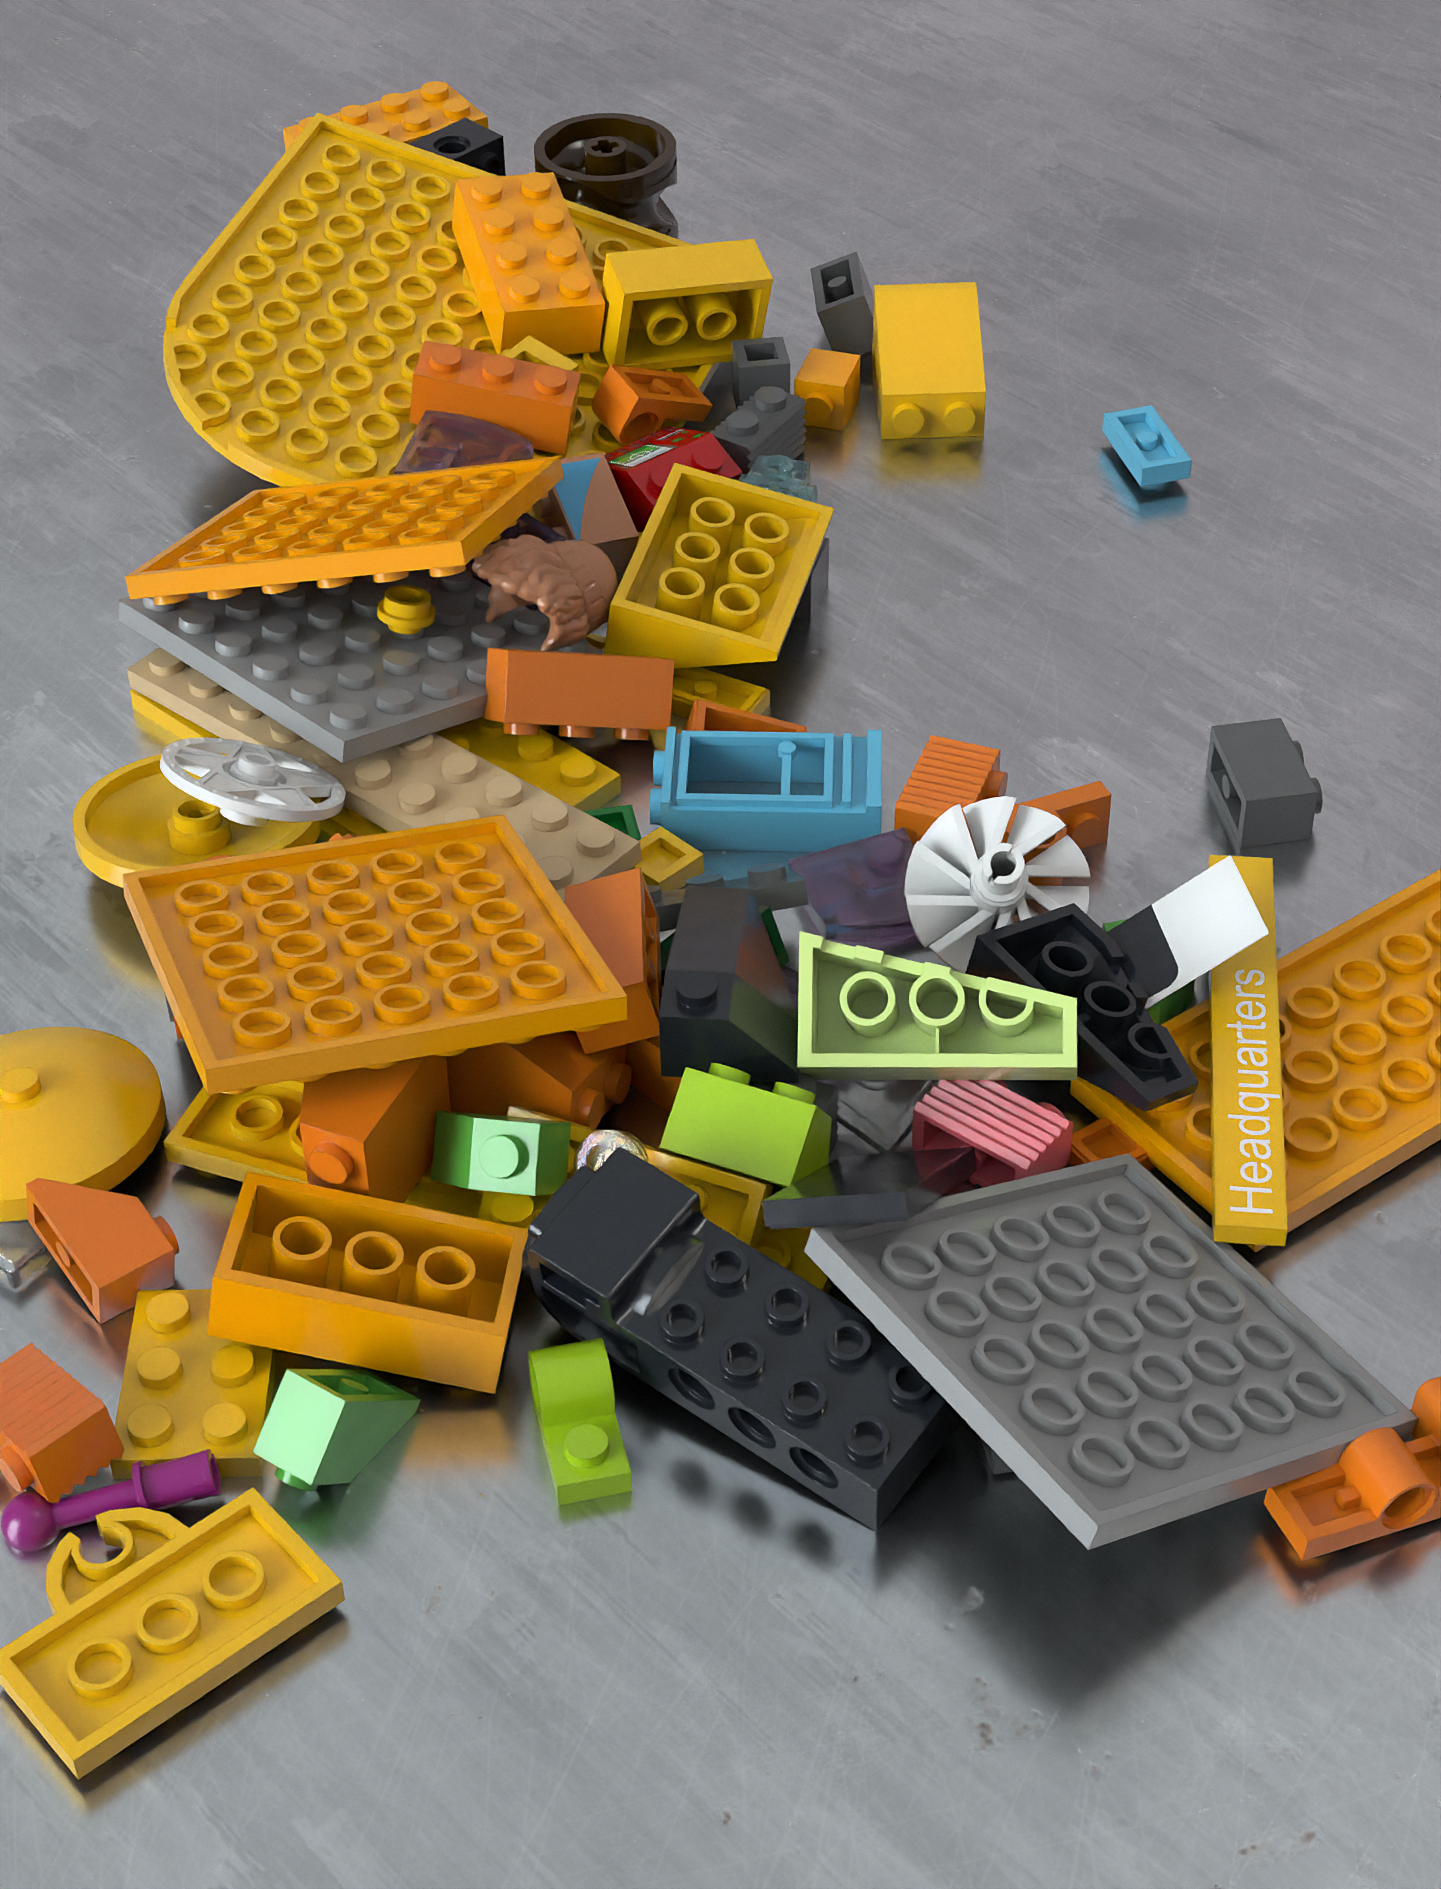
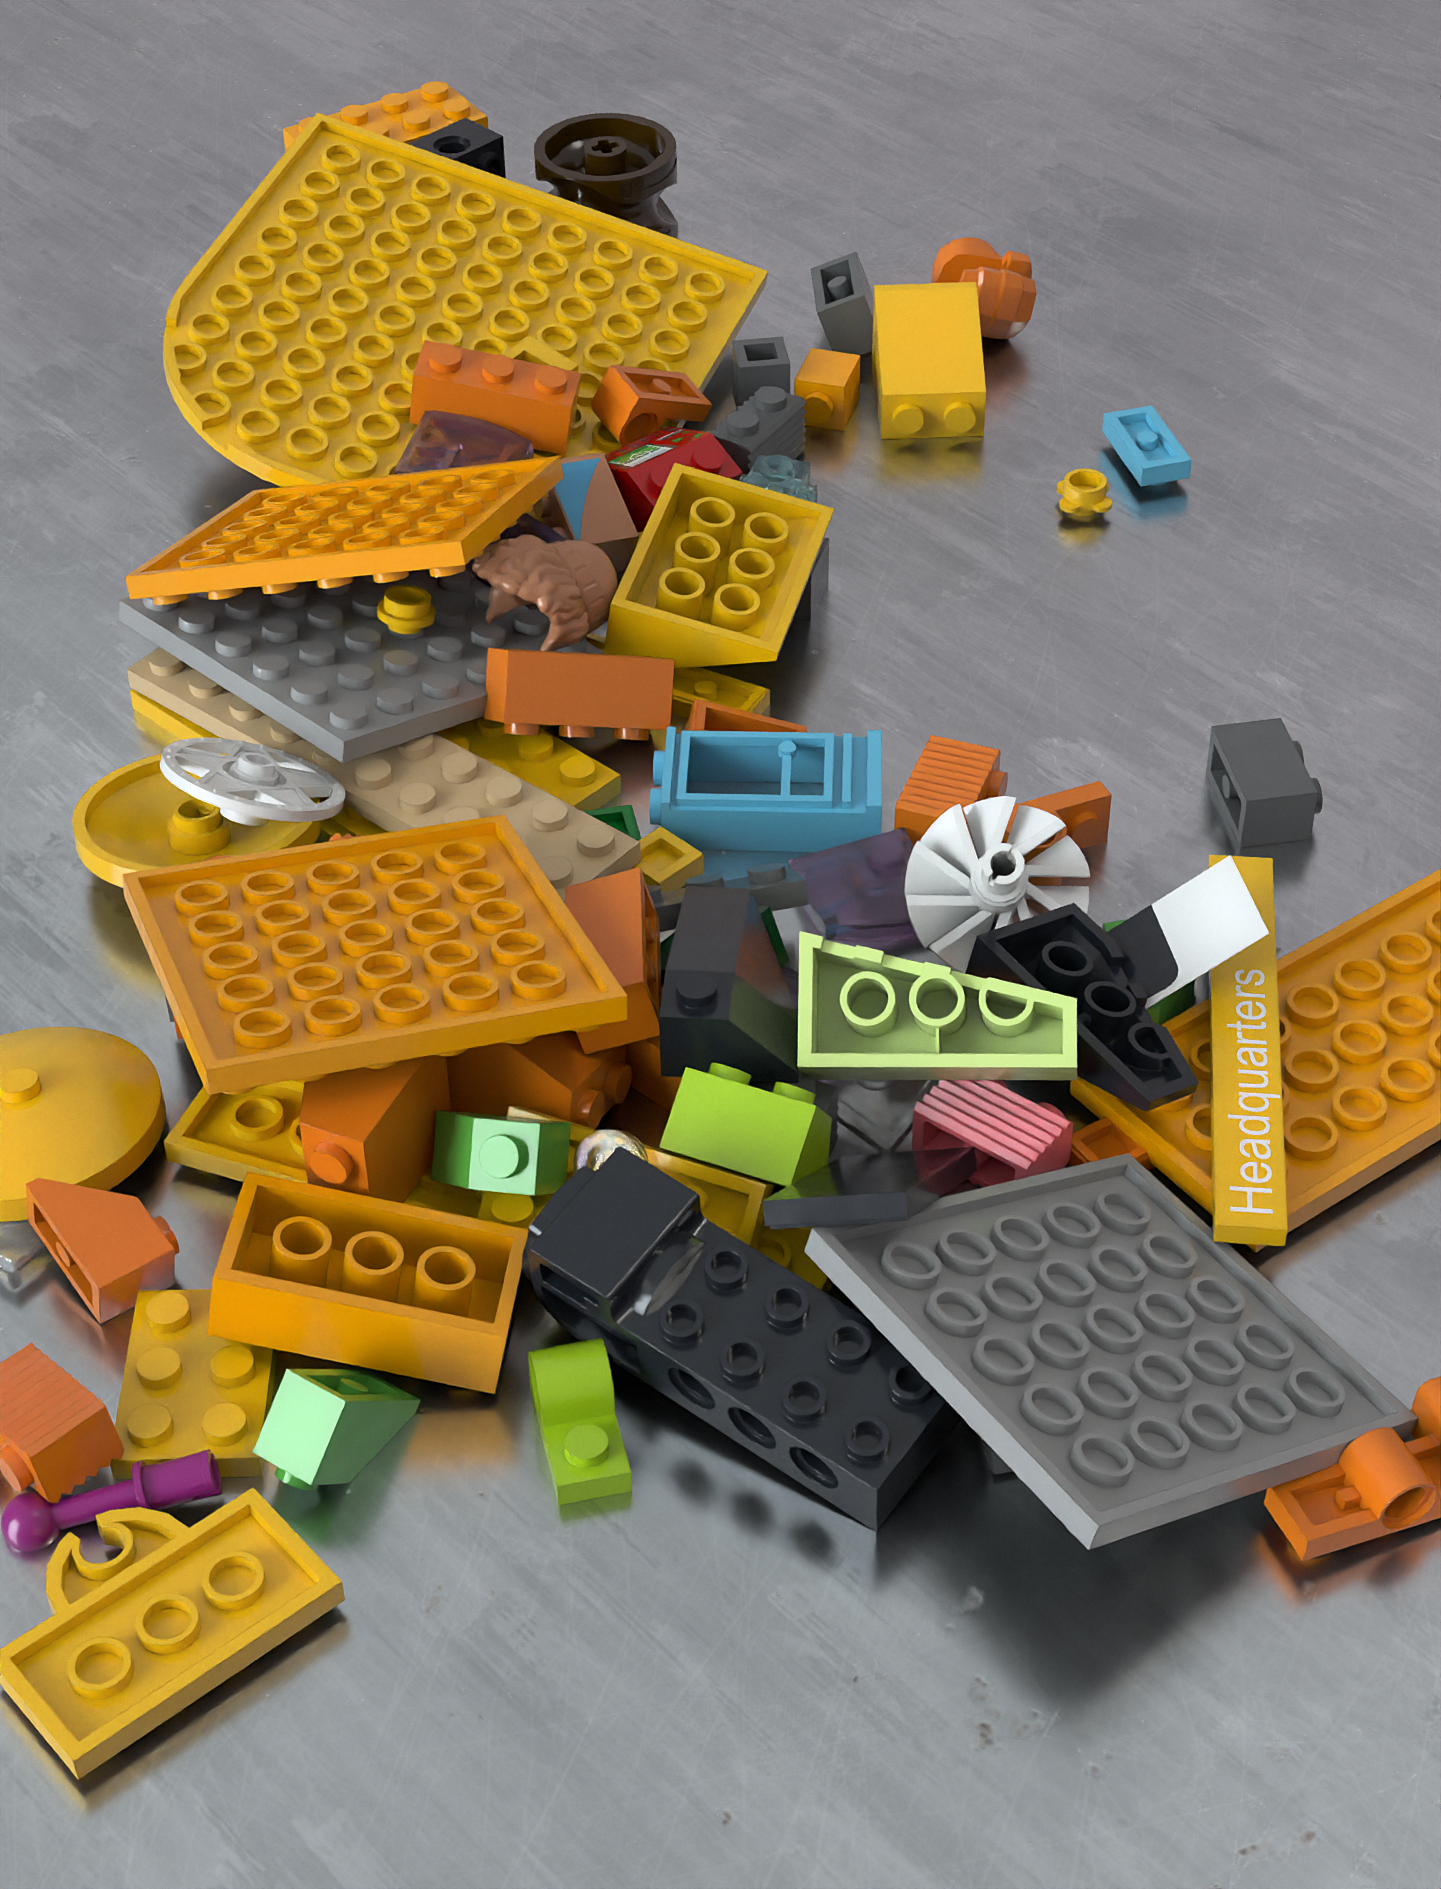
(527, 262): light orange brick -> none
(683, 303): yellow brick -> none
(1002, 284): none -> orange piece
(1084, 492): none -> yellow plate

